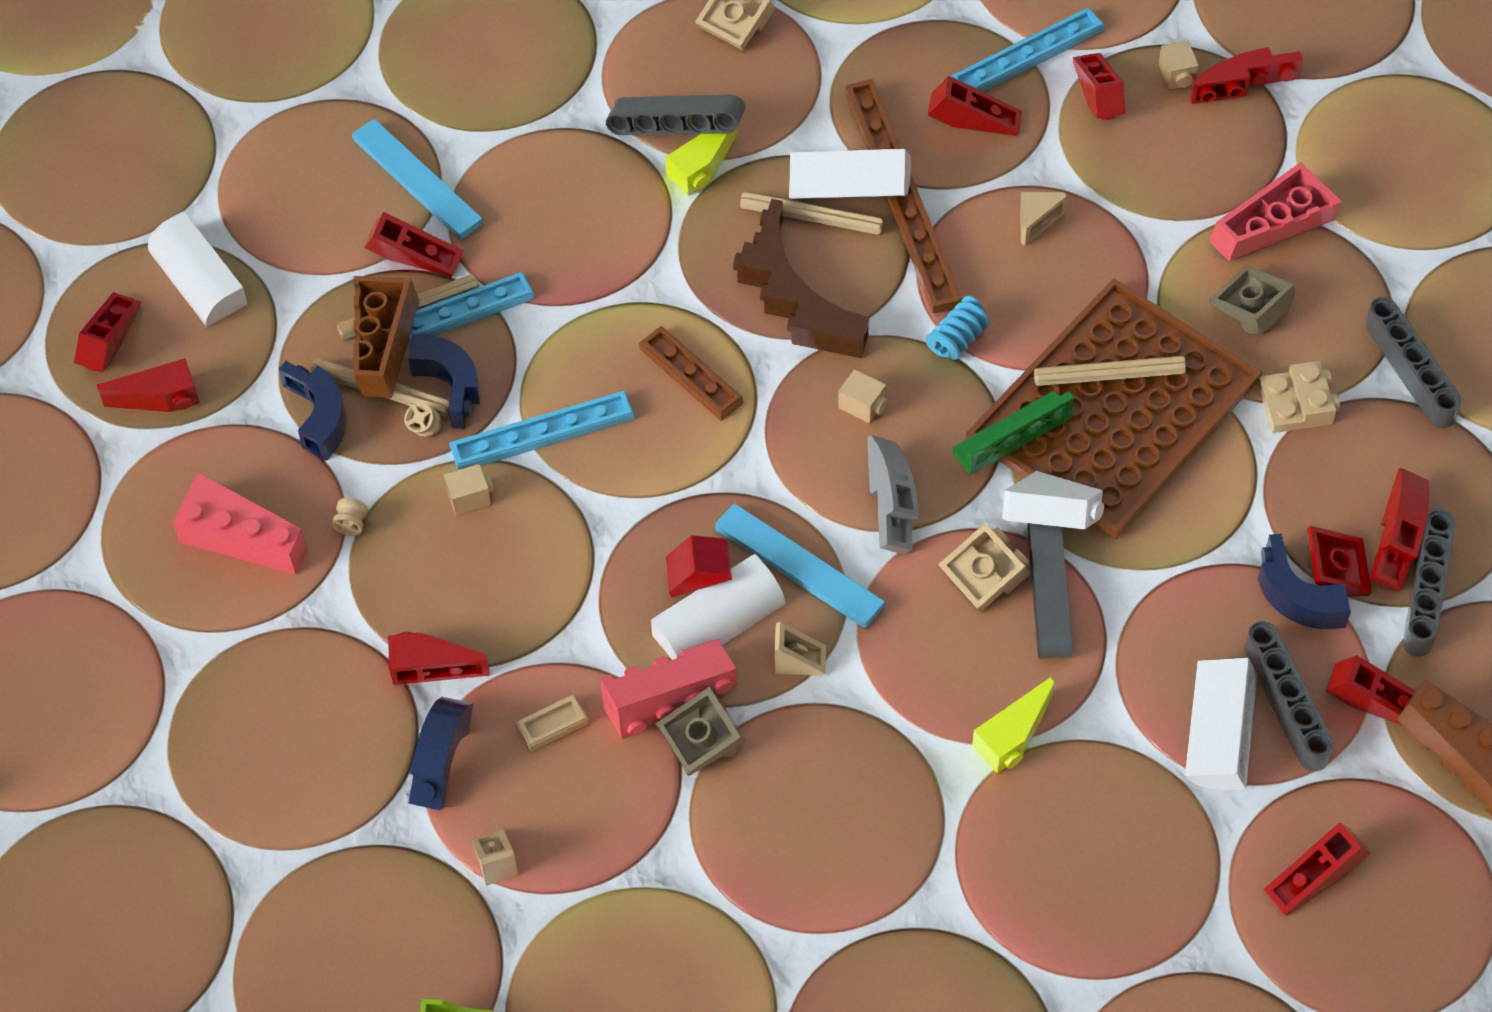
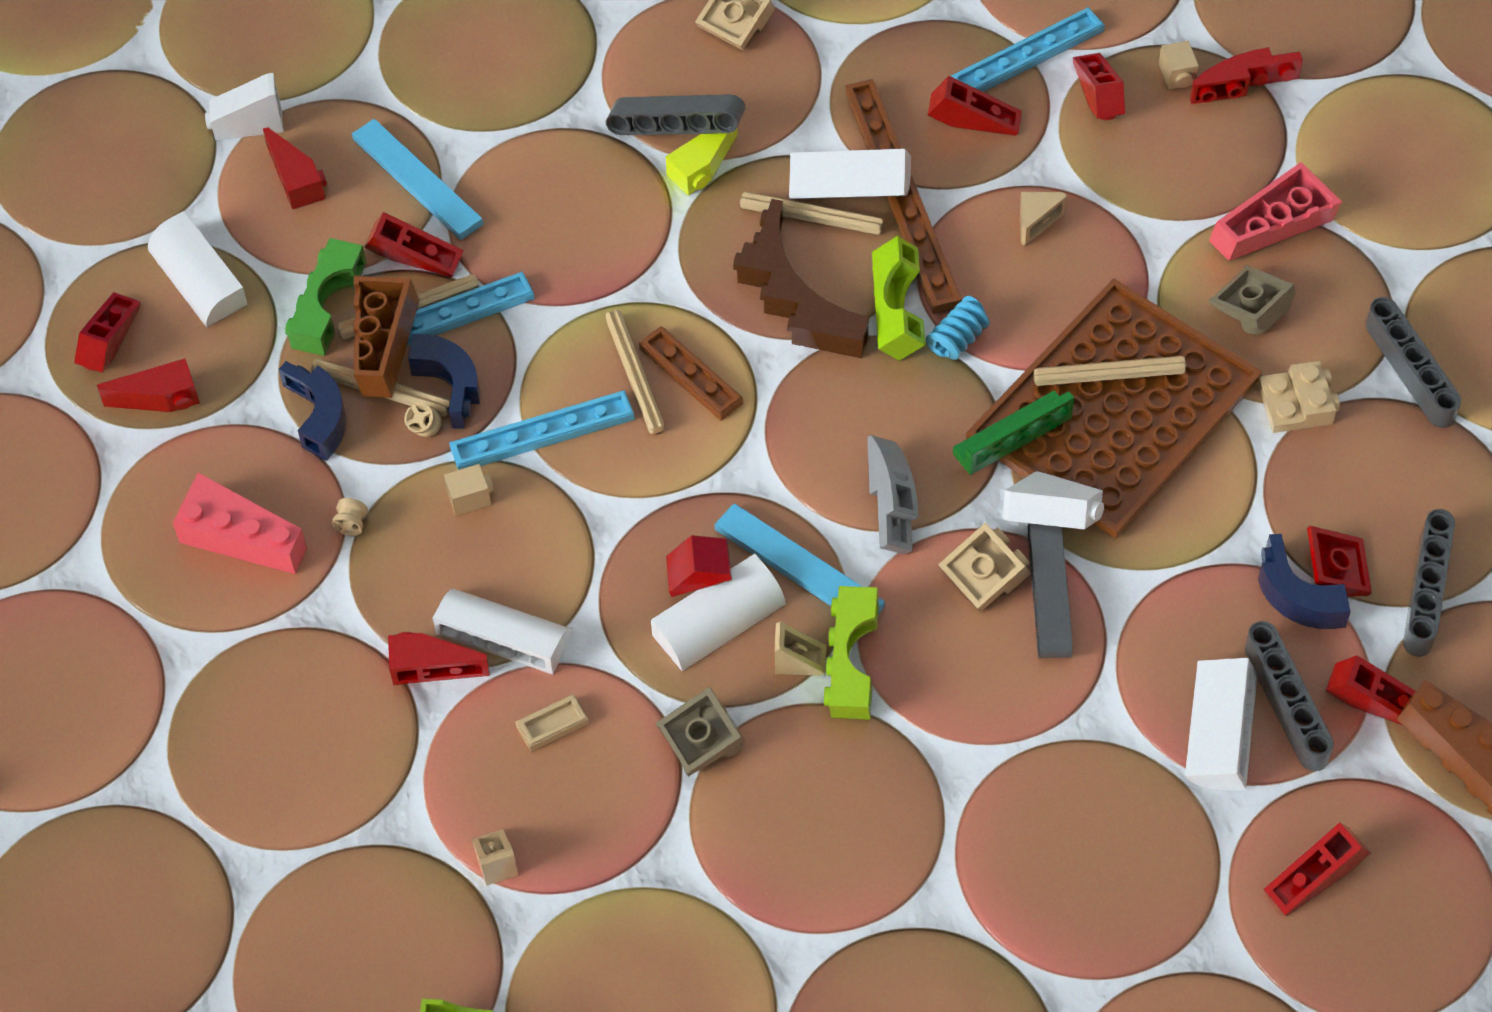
(246, 110): none -> white slope
(296, 171): none -> red slope
(311, 325): none -> bright green arch
(438, 740): dark blue arch -> none
(501, 630): none -> white brick
(635, 372): none -> tan axle
(654, 692): coral wedge -> none
(855, 616): none -> lime arch
(862, 396): tan brick -> none
(893, 271): none -> lime arch
(1008, 733): neon yellow slope -> none
(1403, 530): red slope -> none

